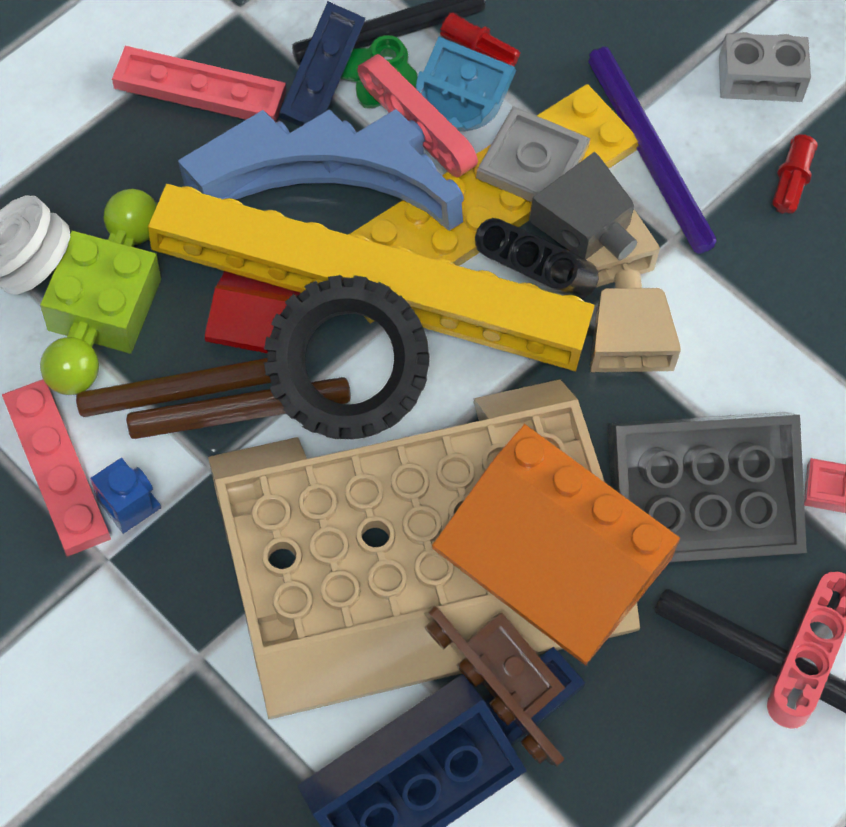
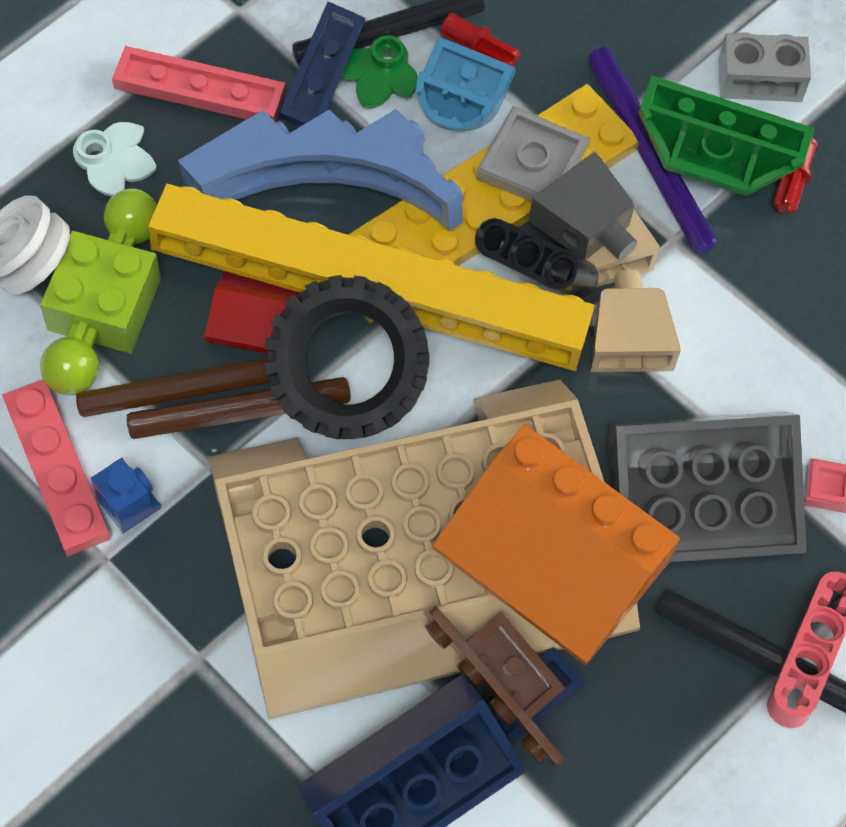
(119, 157): none -> light aqua plate
(441, 137): coral beam -> none
(721, 138): none -> green wedge

